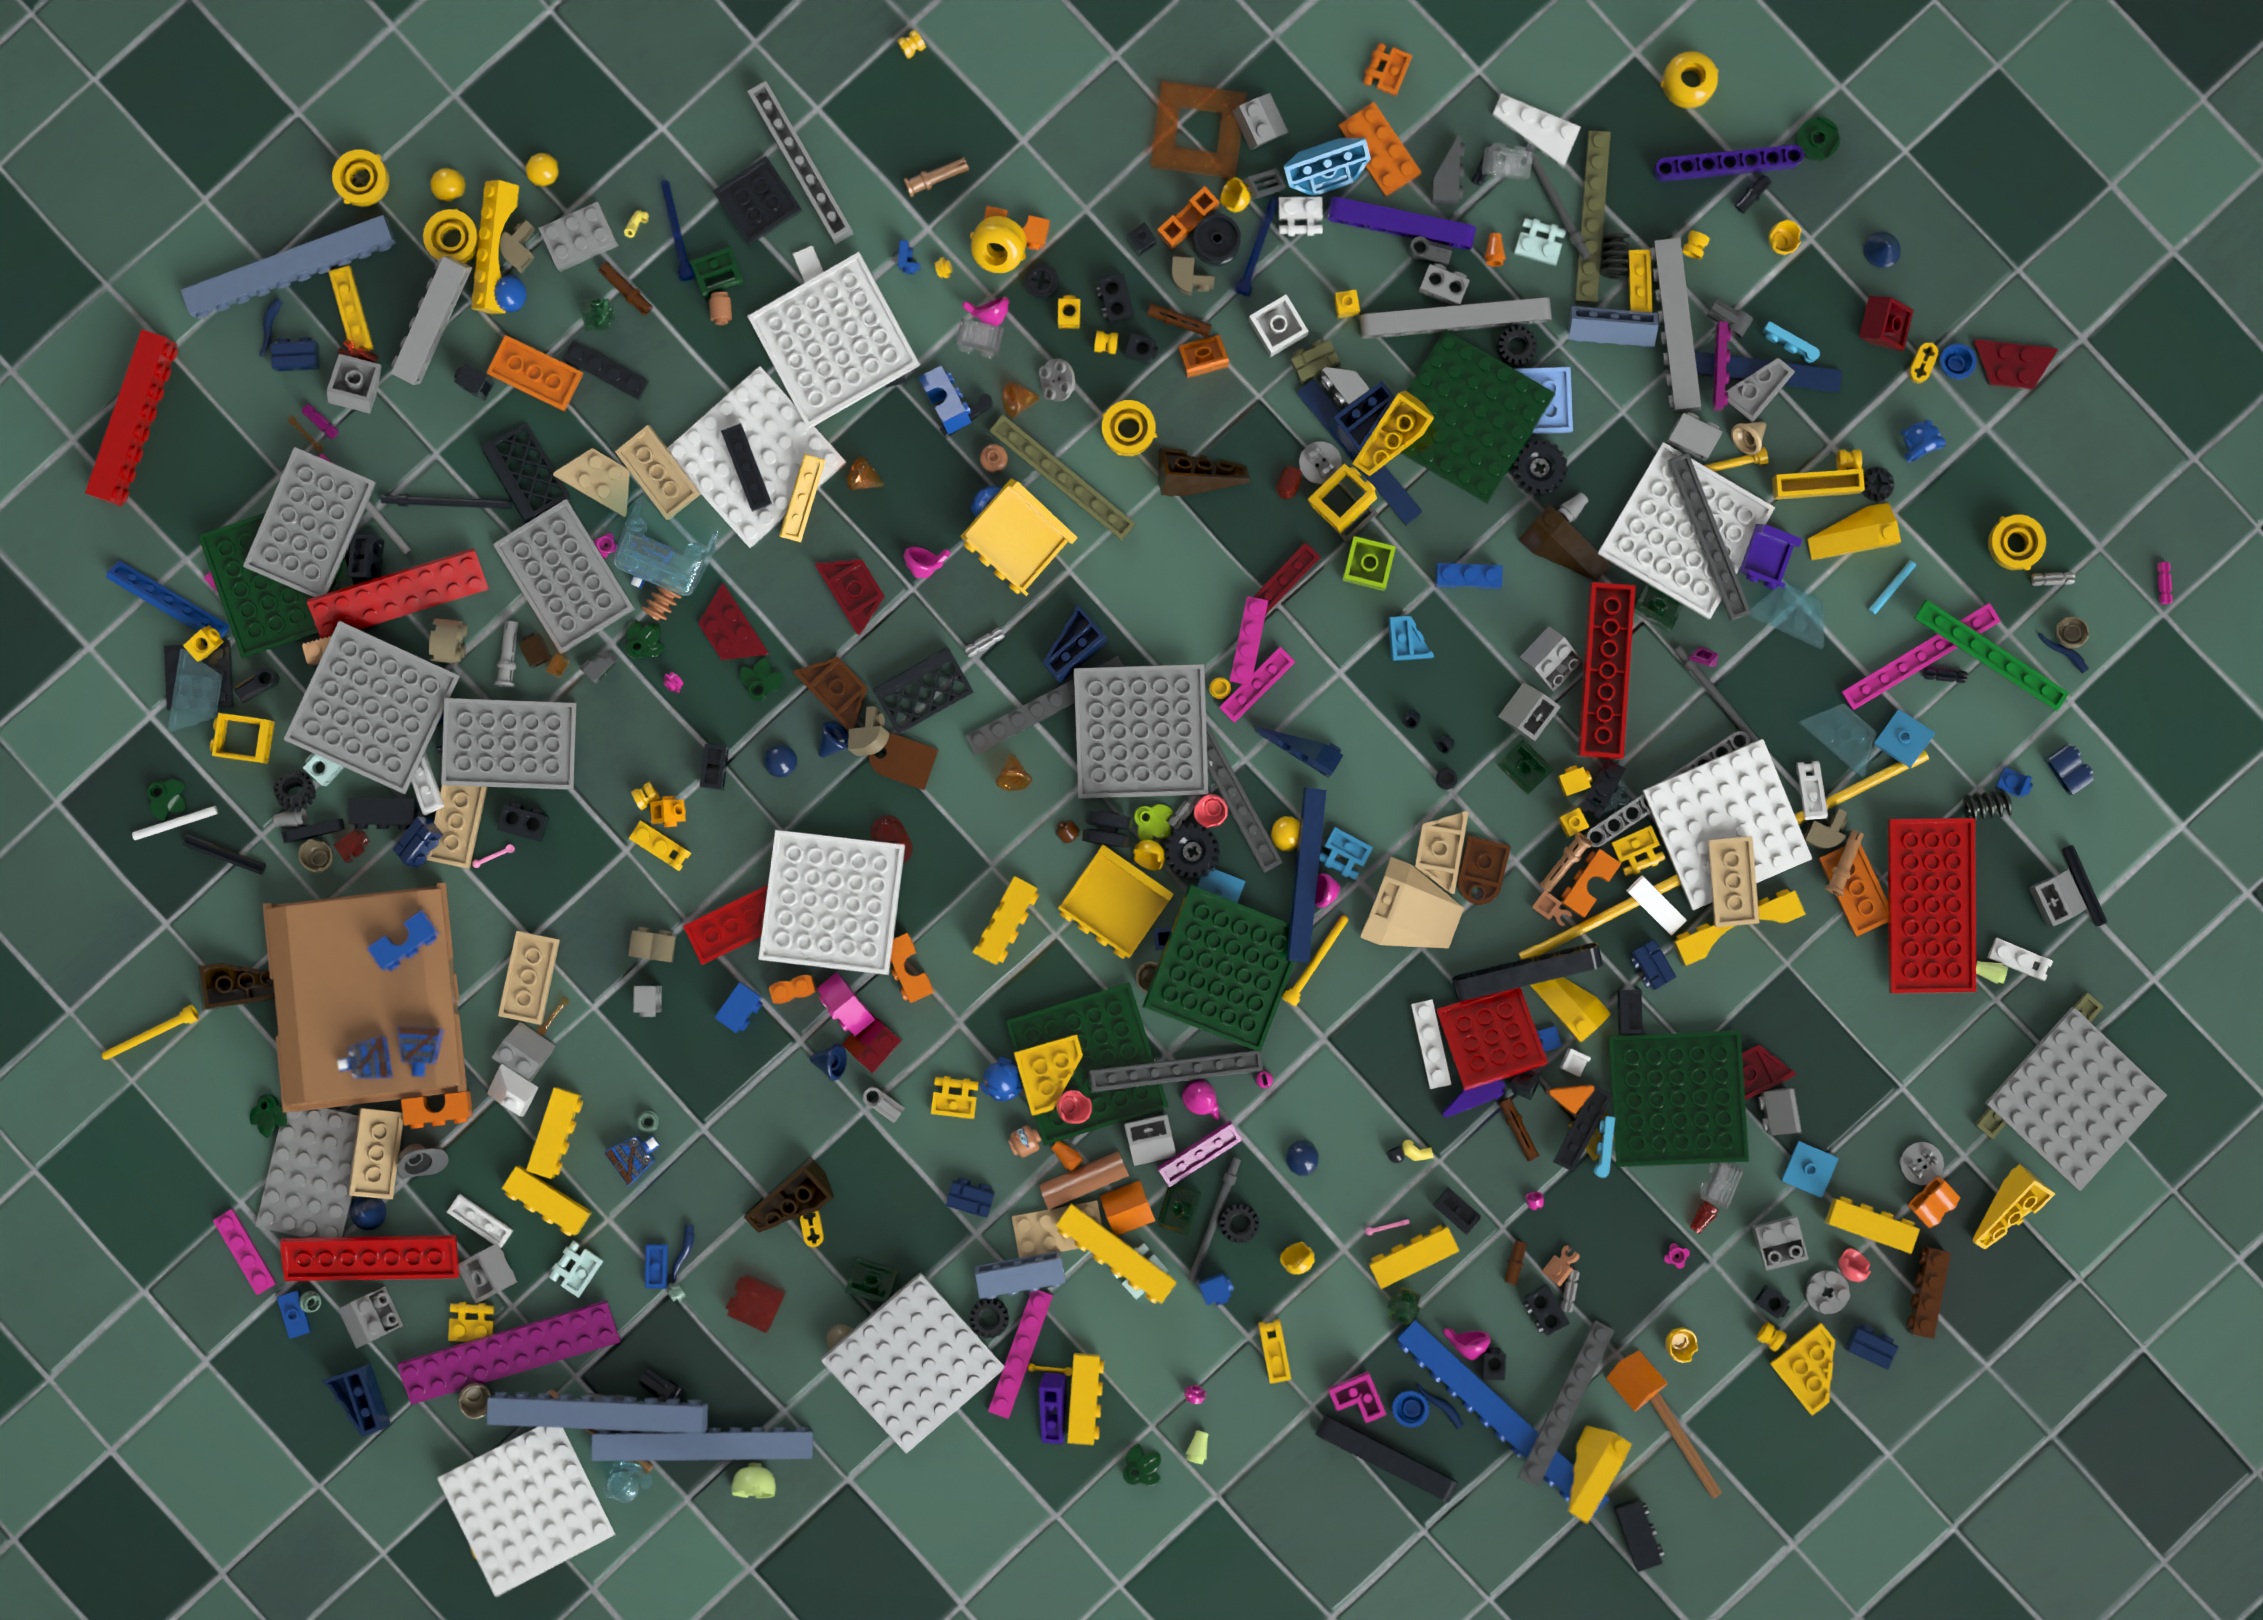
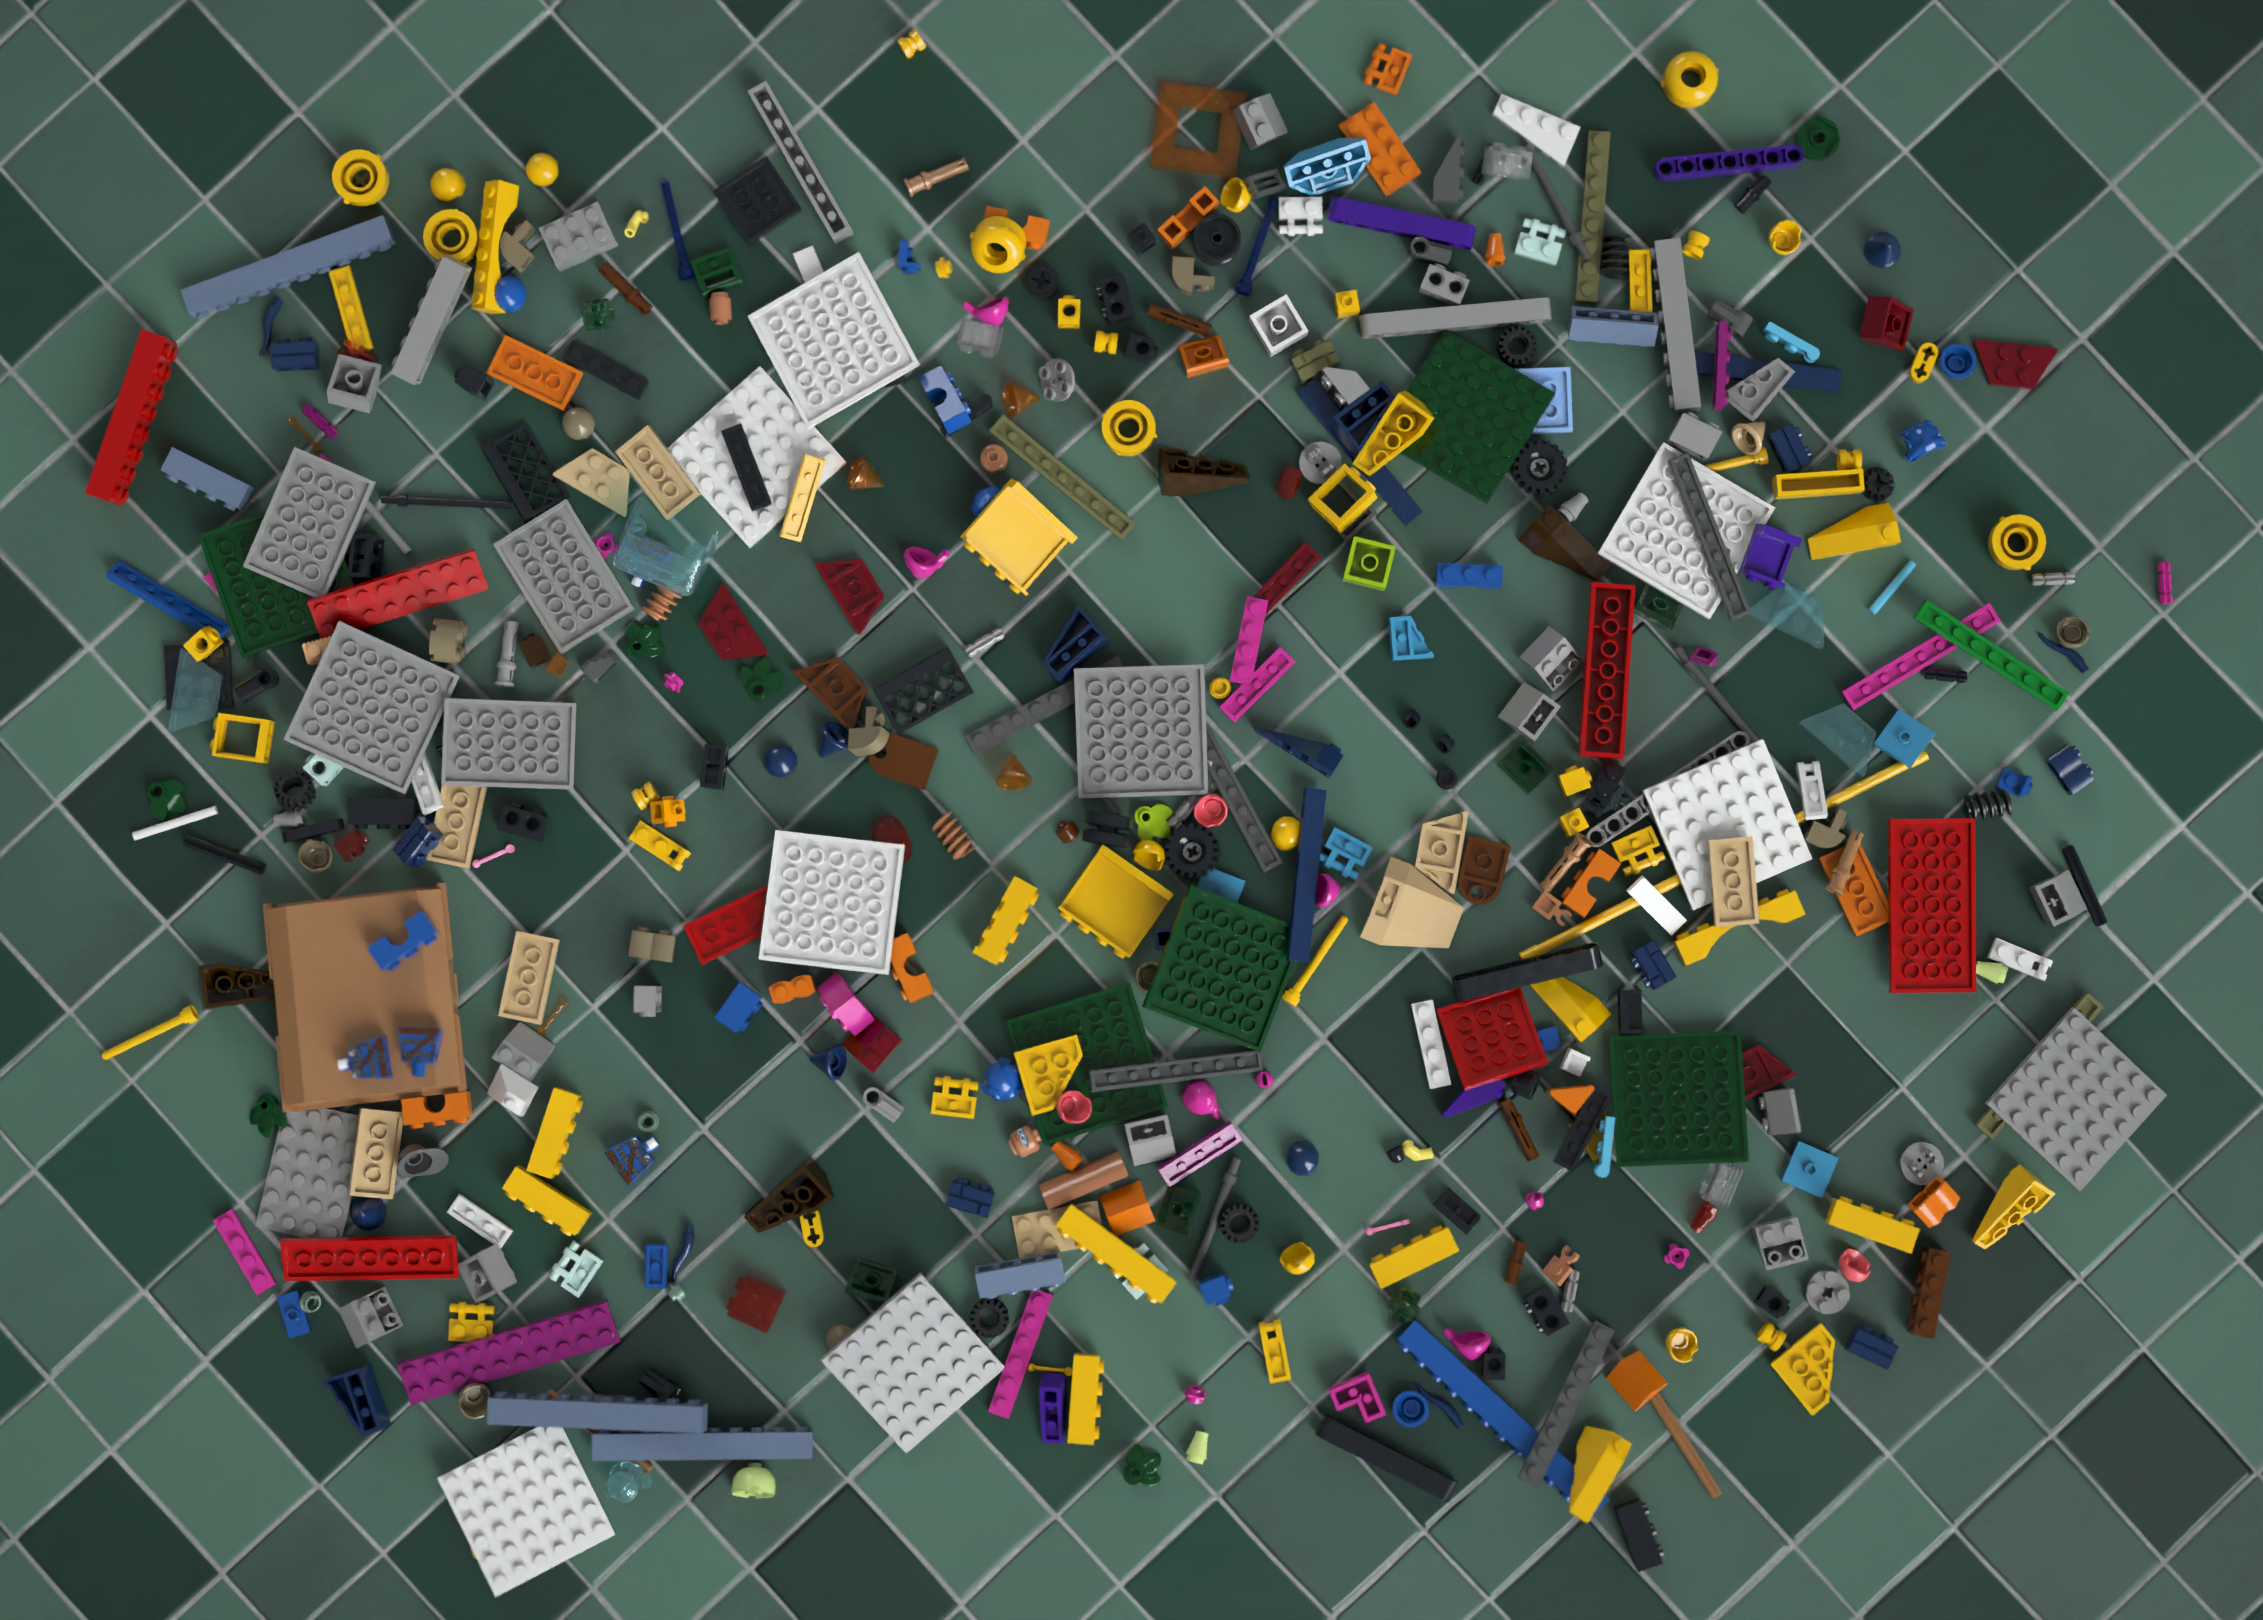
(207, 479): none -> sand blue brick
(578, 423): none -> dark tan hair
(953, 836): none -> nougat piece
(1789, 449): none -> dark blue brick

